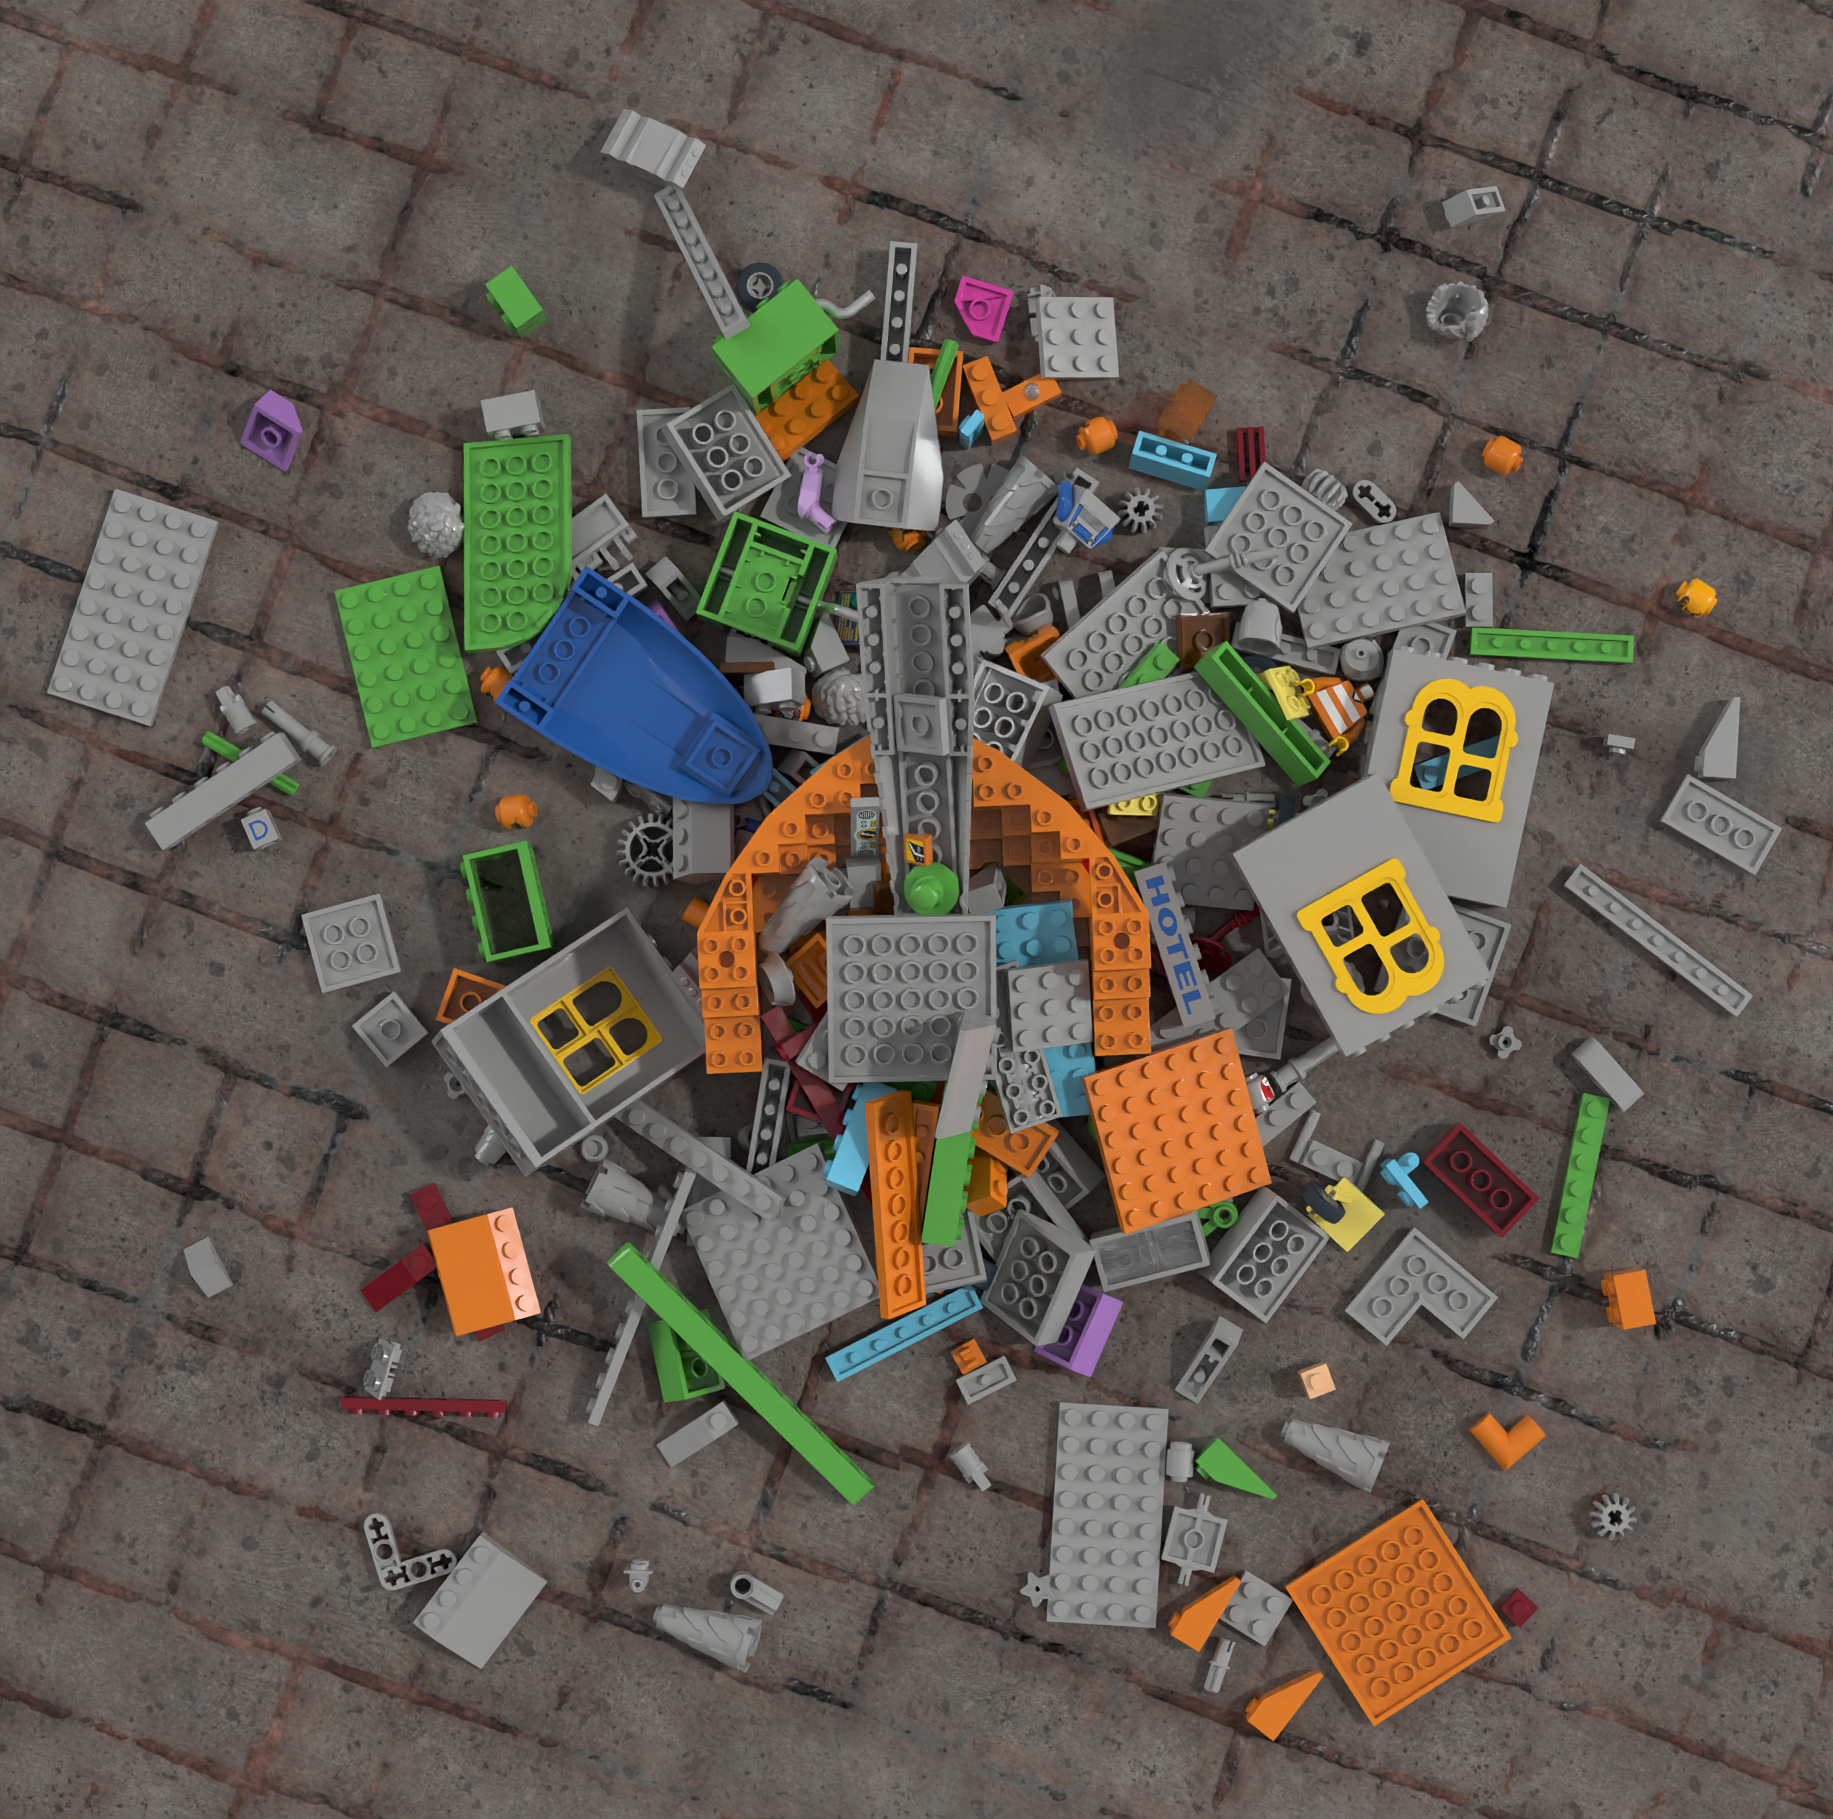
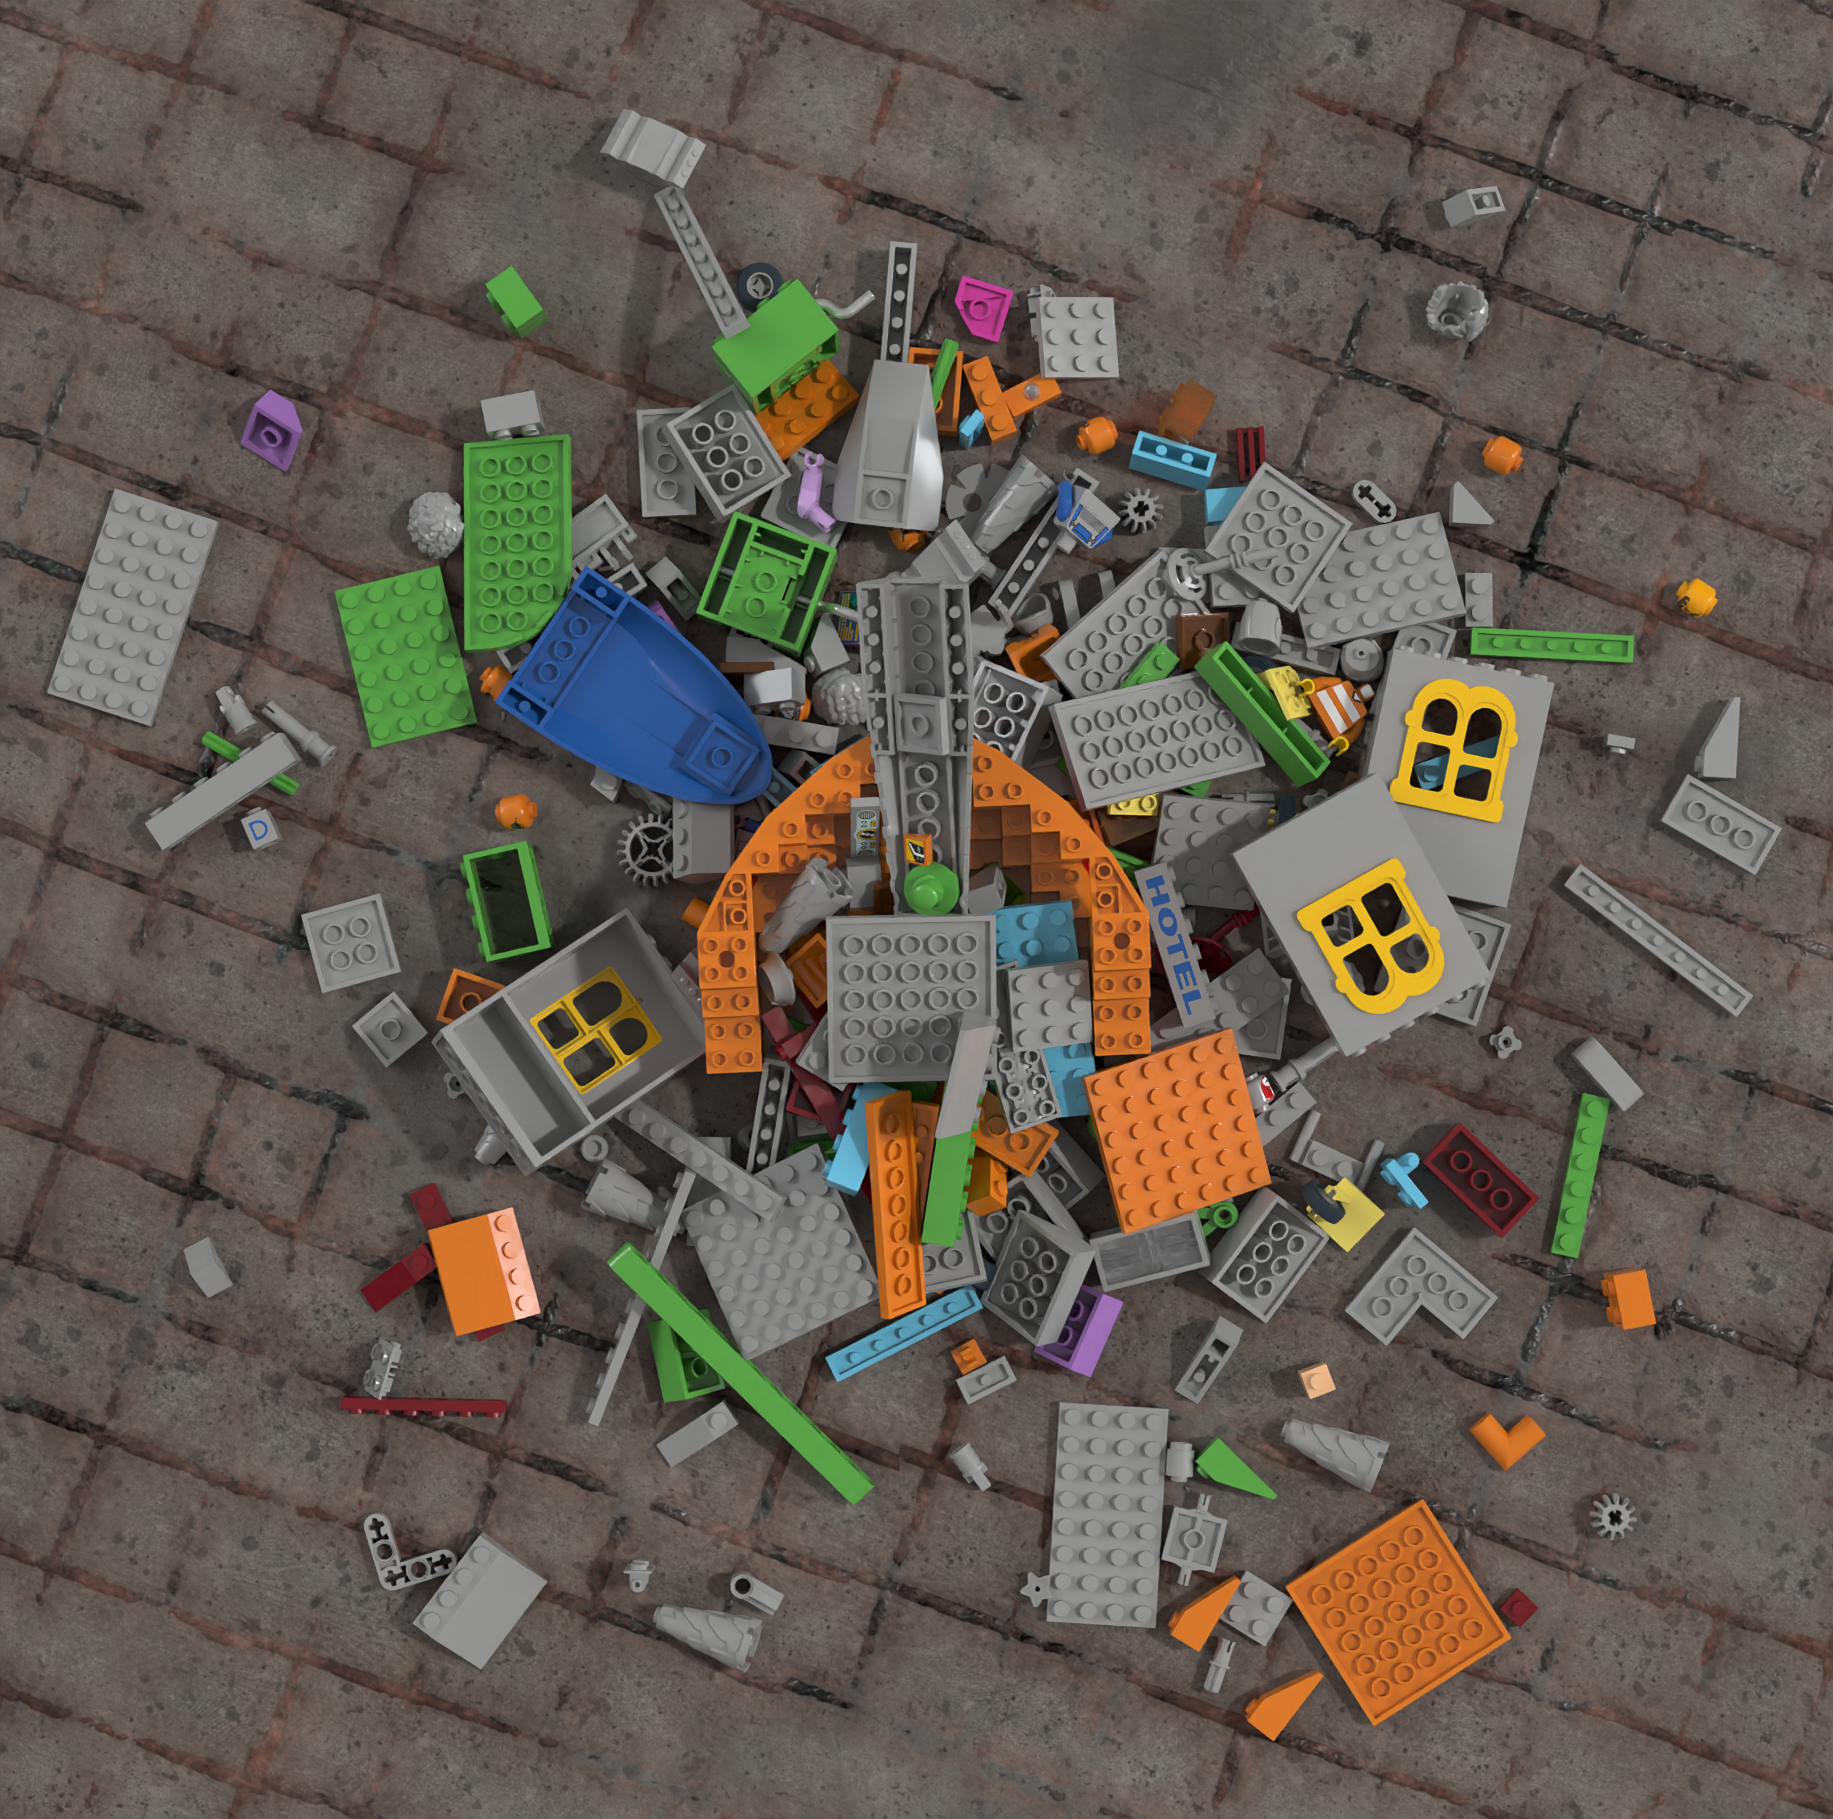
(1325, 488): light grey gear -> none

